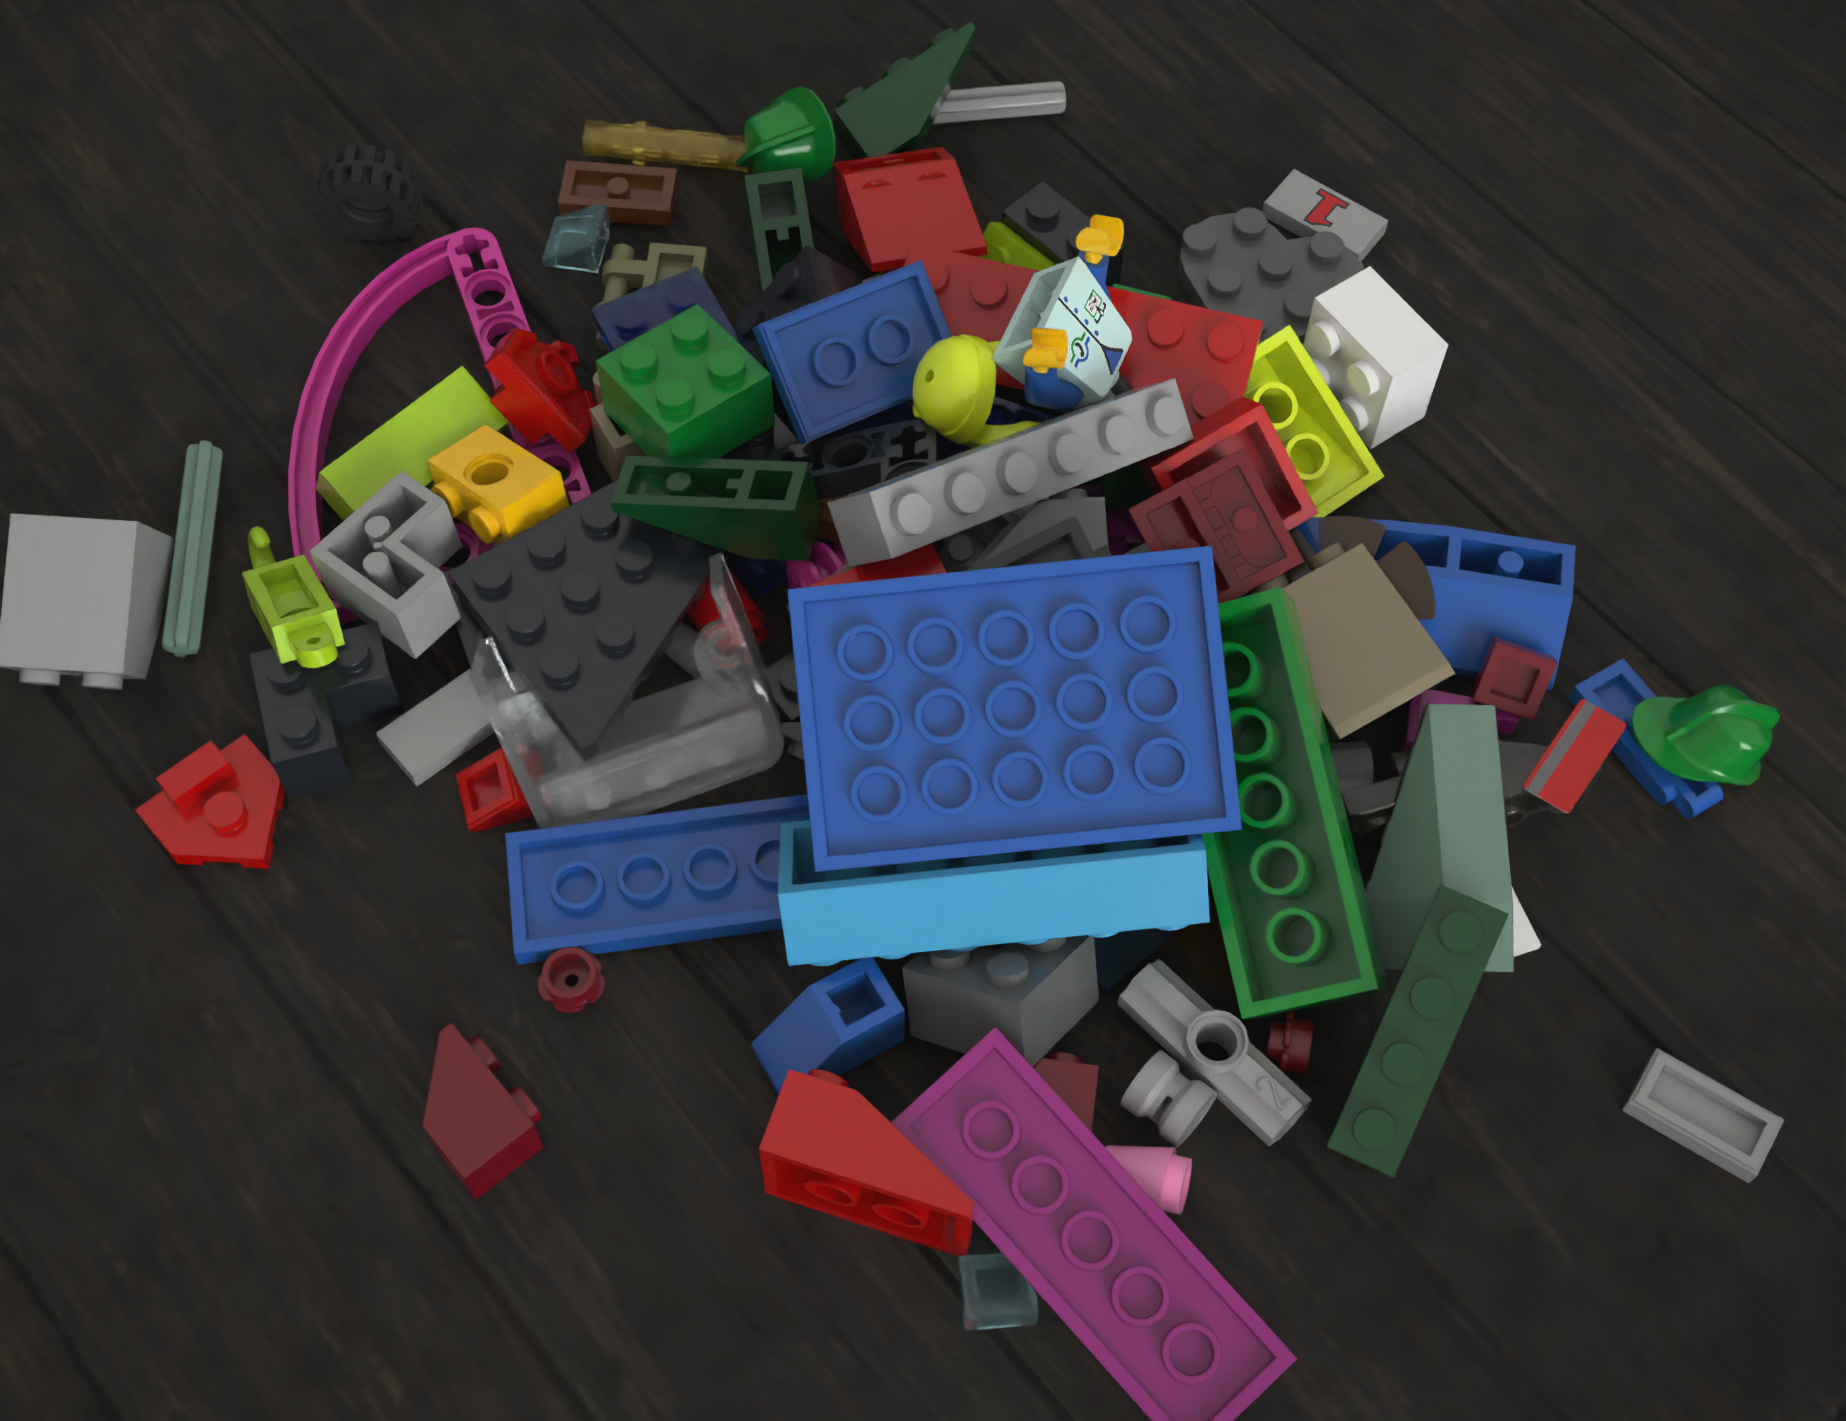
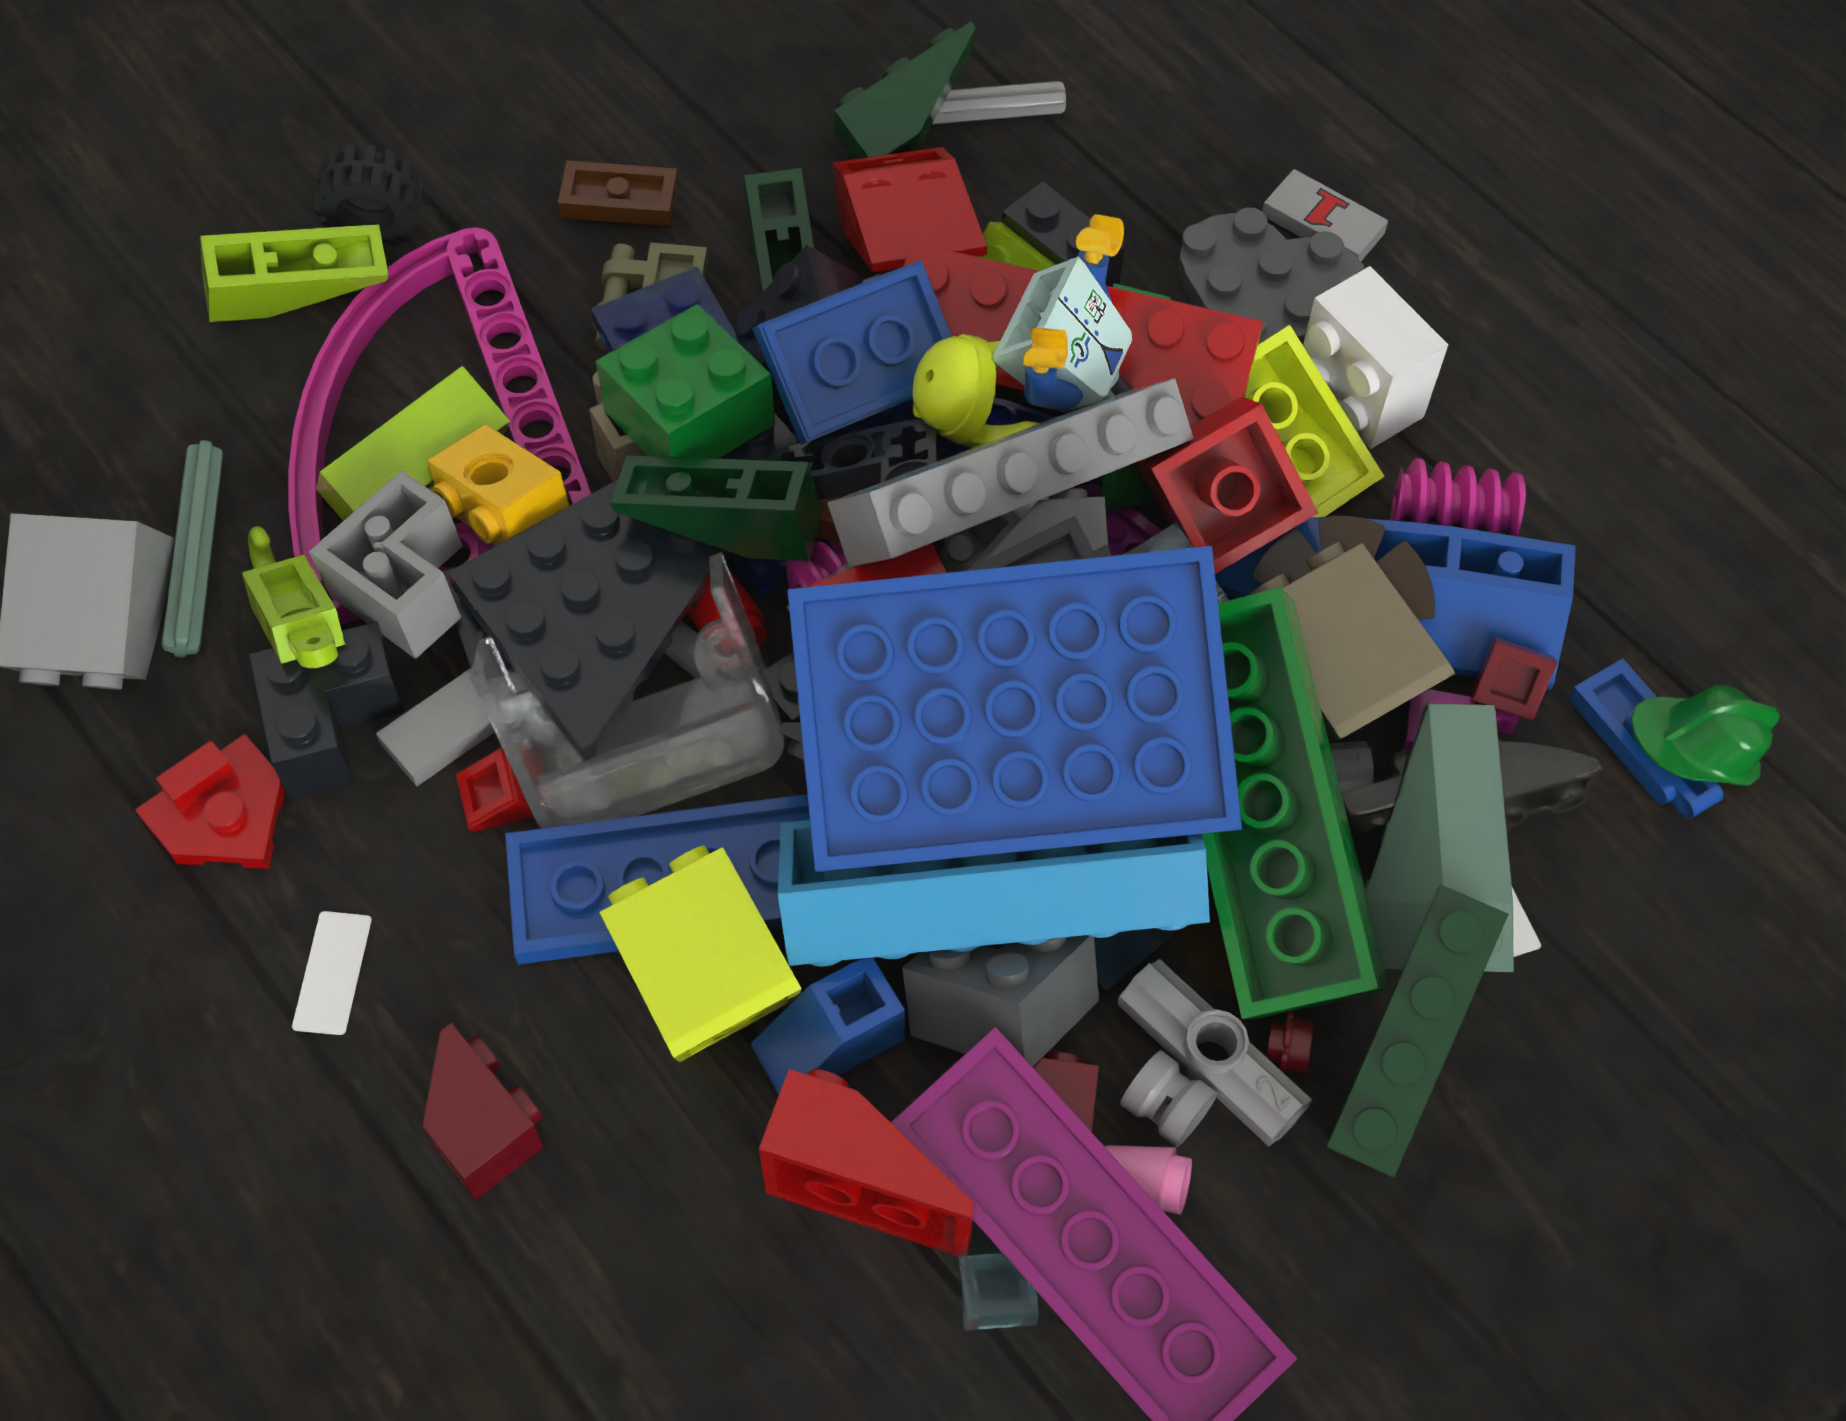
(287, 269): none -> lime slope
(332, 973): none -> white sticker
(540, 389): red plate -> none
(571, 963): dark red plate -> none
(578, 239): clear light blue slope -> none
(658, 144): clear yellow pin -> none
(699, 951): none -> neon yellow slope
(790, 136): green piece -> none
(1224, 510): dark red slope -> none
(1460, 500): none -> dark pink piece
(1574, 756): red sticker -> none
(1703, 1115): light grey tile -> none

